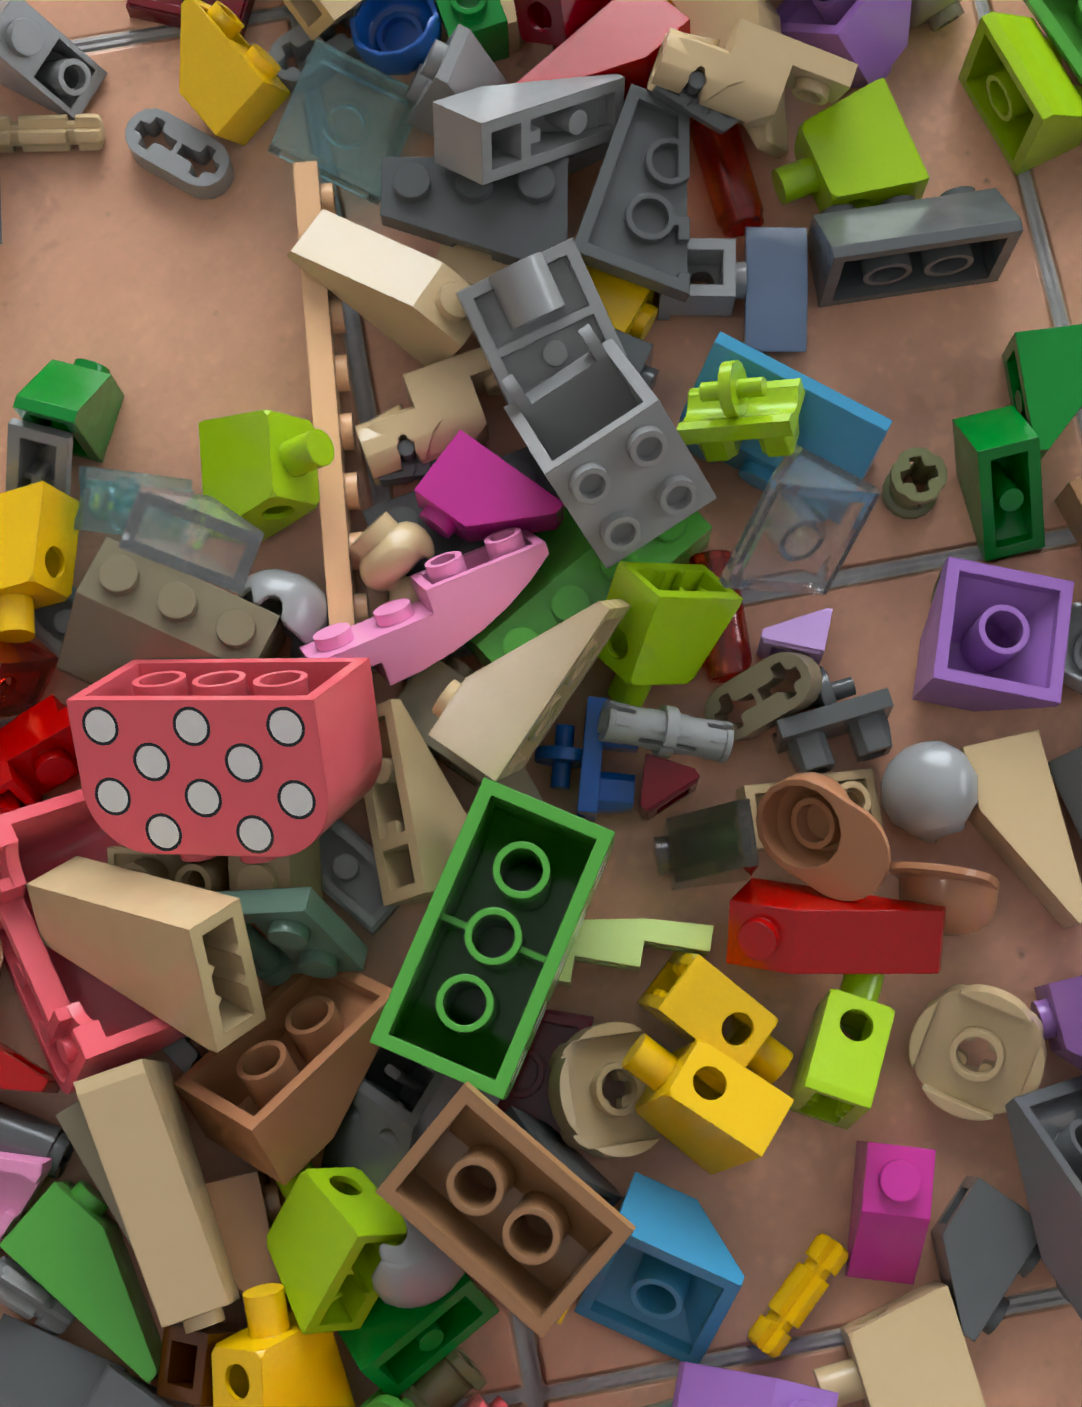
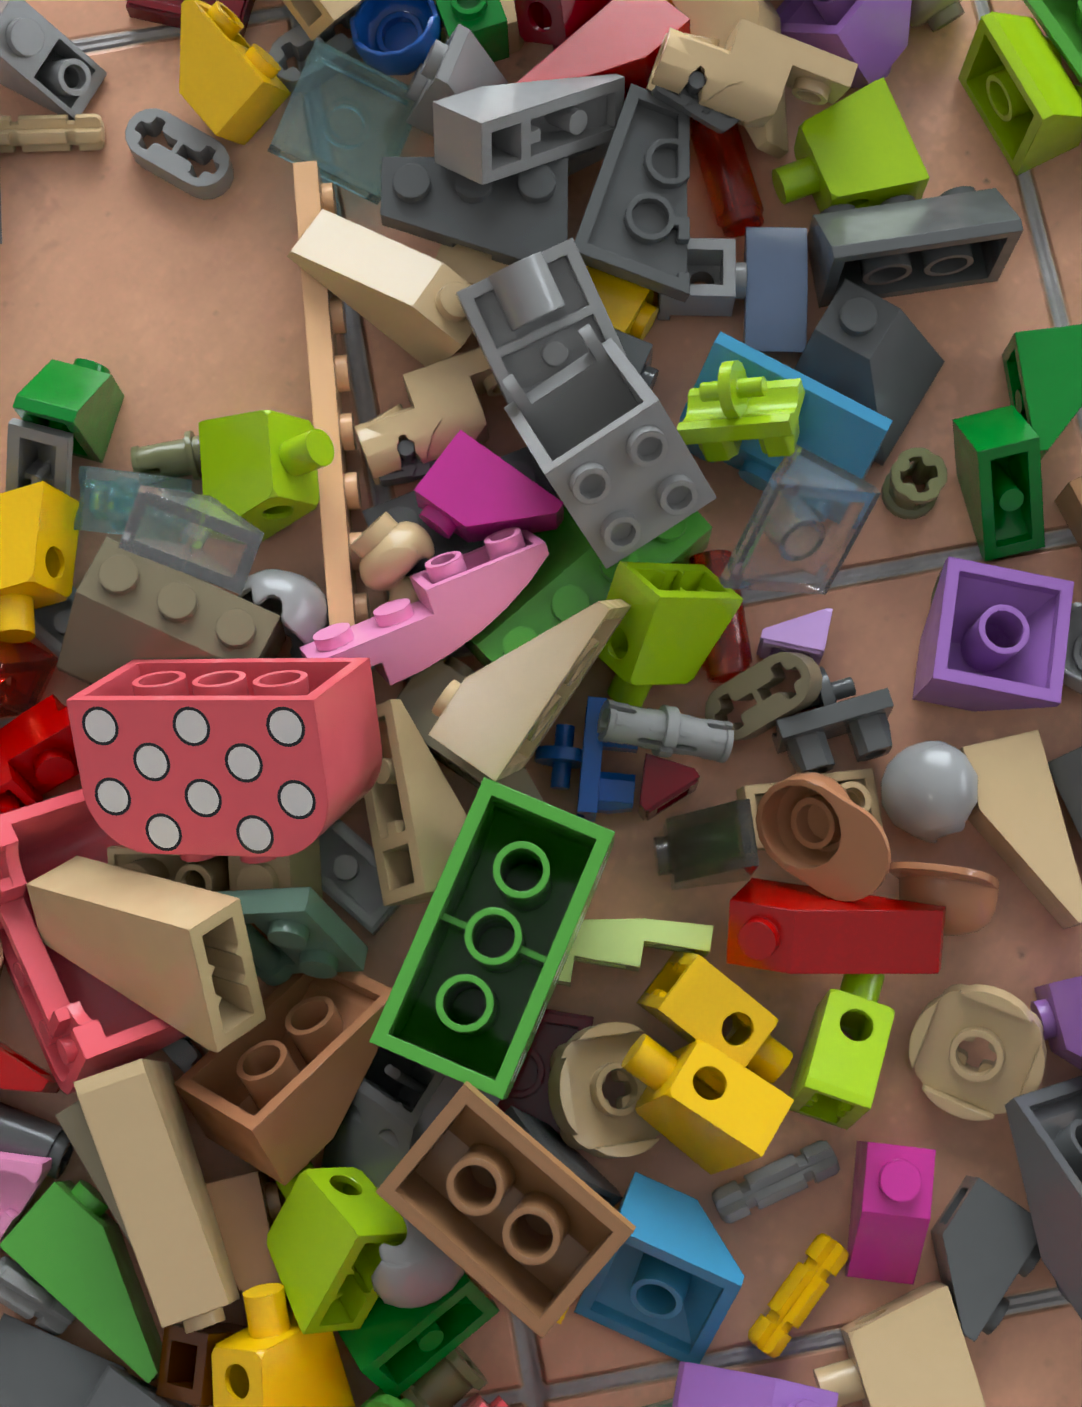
(169, 458): none -> olive pin
(775, 1181): none -> light grey axle
(872, 357): none -> dark grey slope

